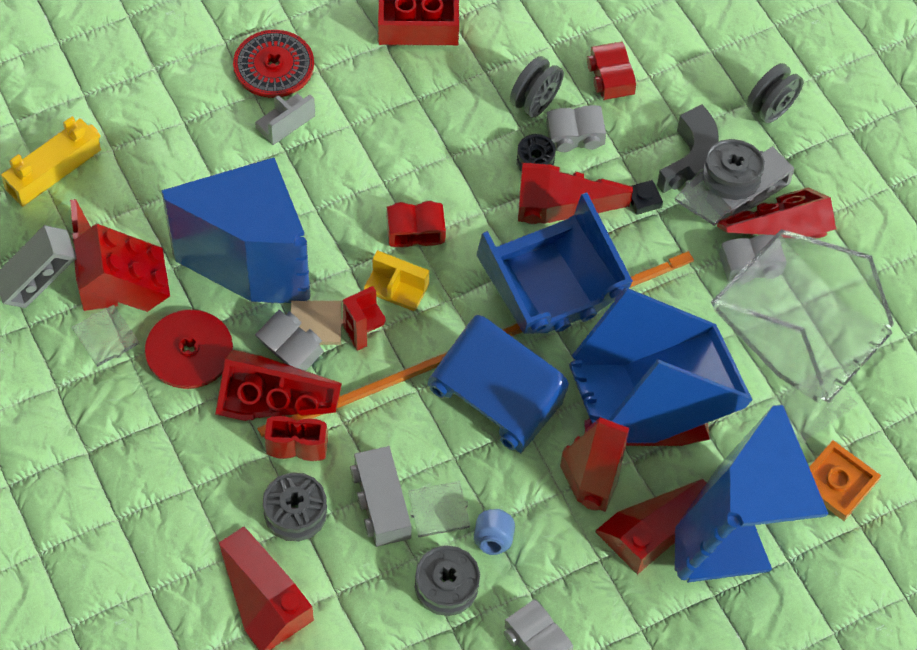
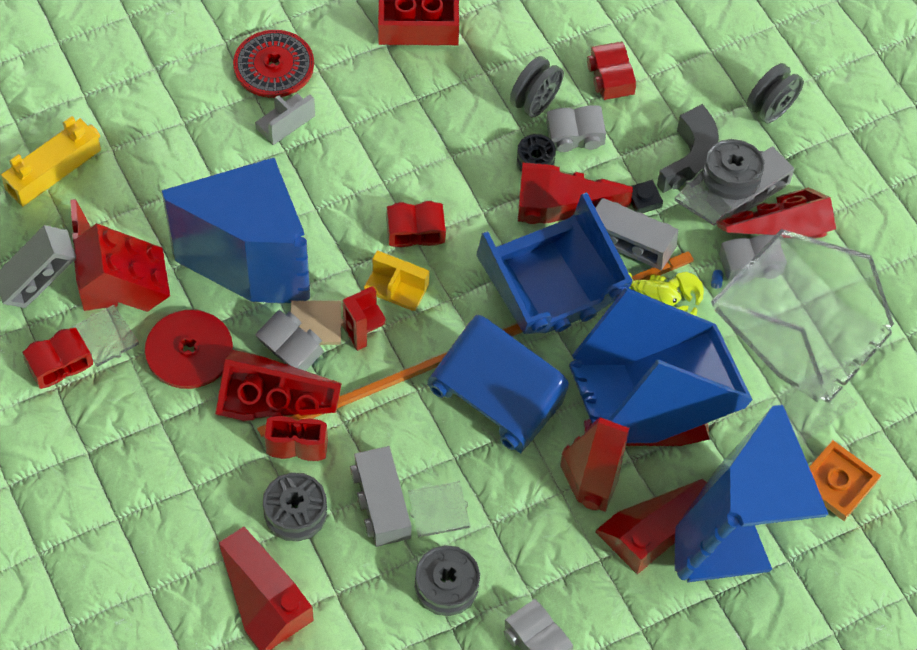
(57, 358): none -> red brick
(494, 531): medium blue head -> none
(638, 234): none -> light grey brick
(668, 292): none -> neon yellow animal
(717, 279): none -> blue piece

